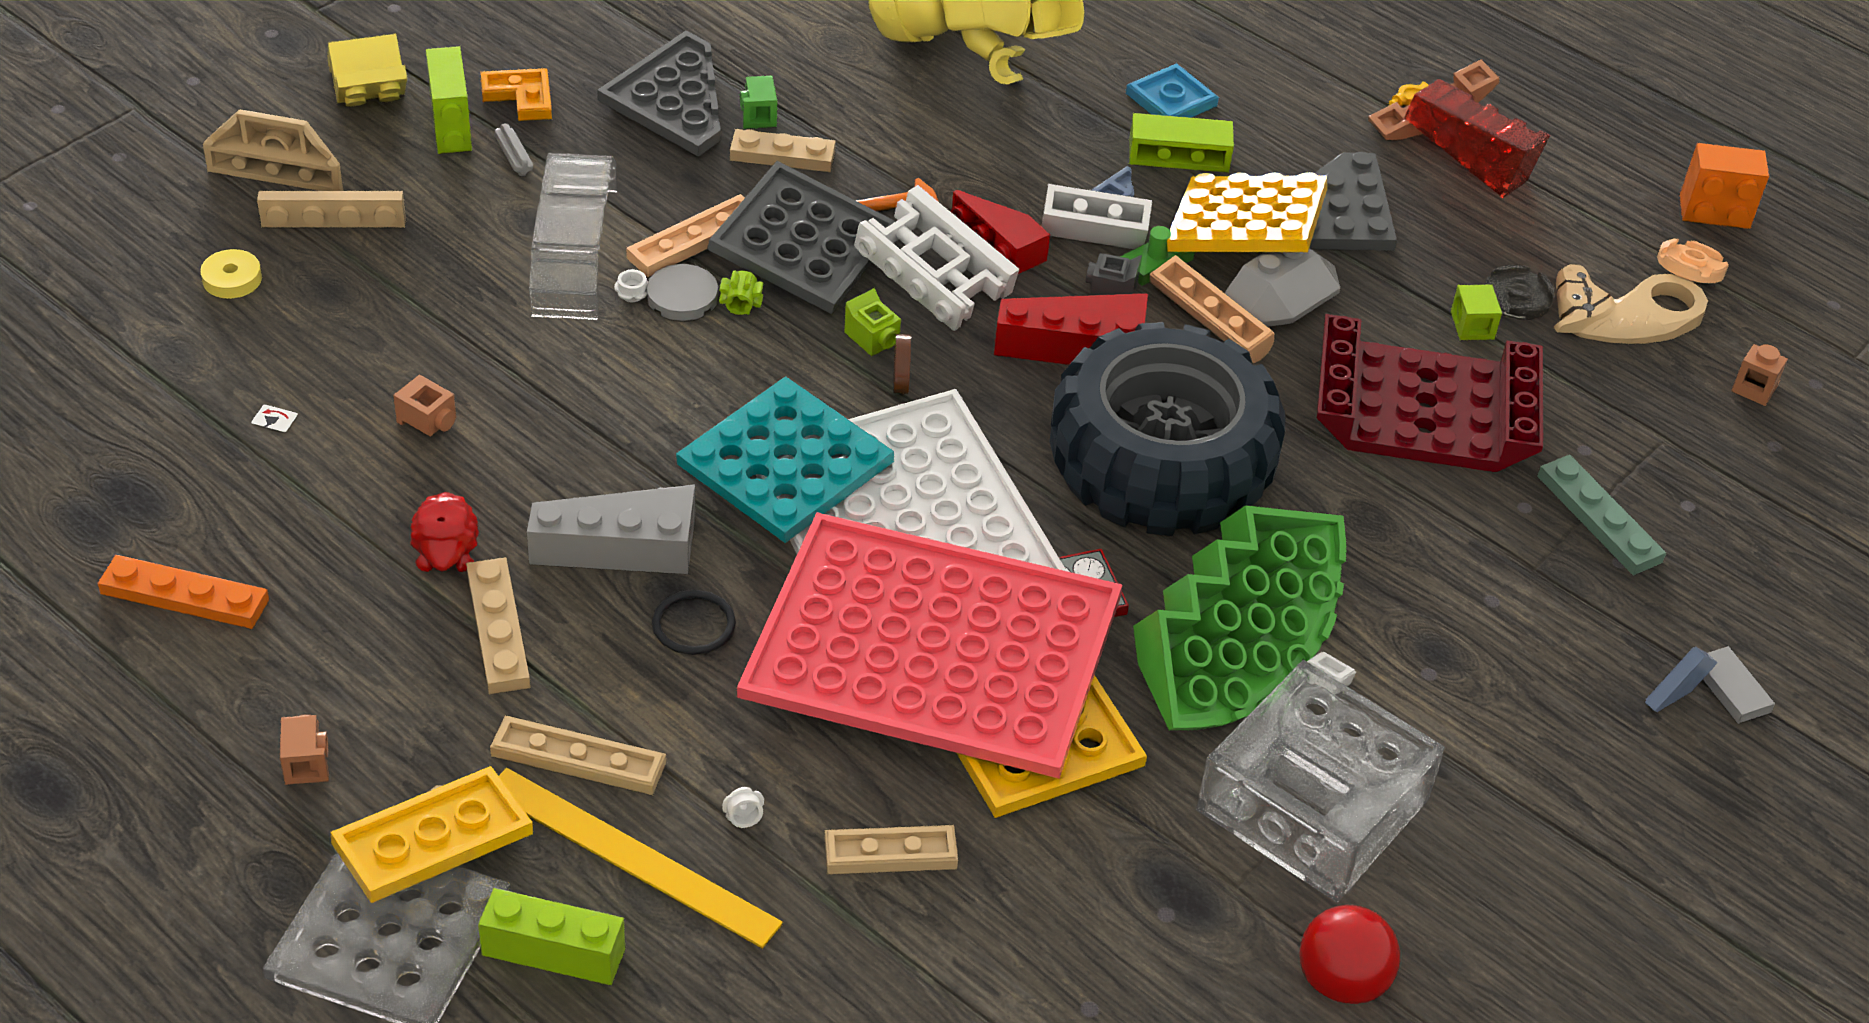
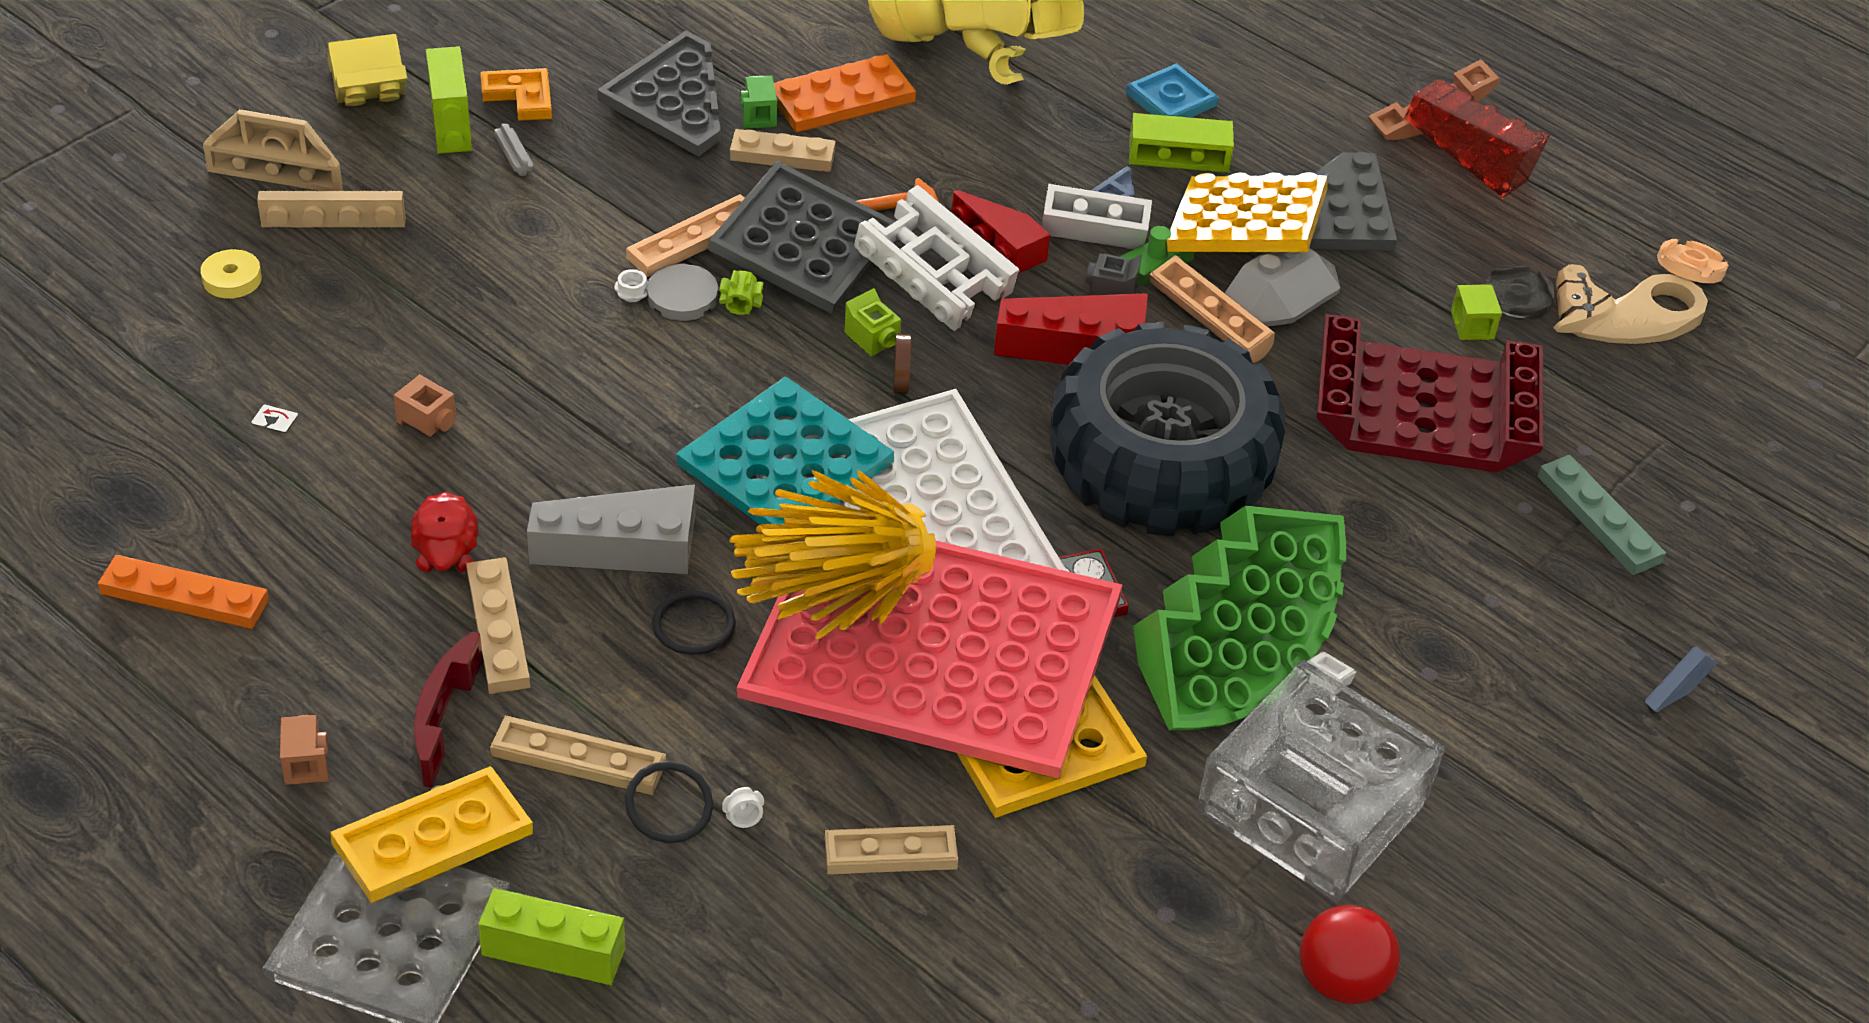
(454, 670): none -> dark red slope
(569, 235): clear windscreen -> none
(642, 861): yellow piece -> none
(661, 837): none -> black piece
(836, 552): none -> yellow plant
(842, 93): none -> orange plate
(1406, 94): yellow piece -> none
(1724, 185): orange brick -> none
(1737, 687): light grey tile -> none
(1761, 365): nougat brick -> none

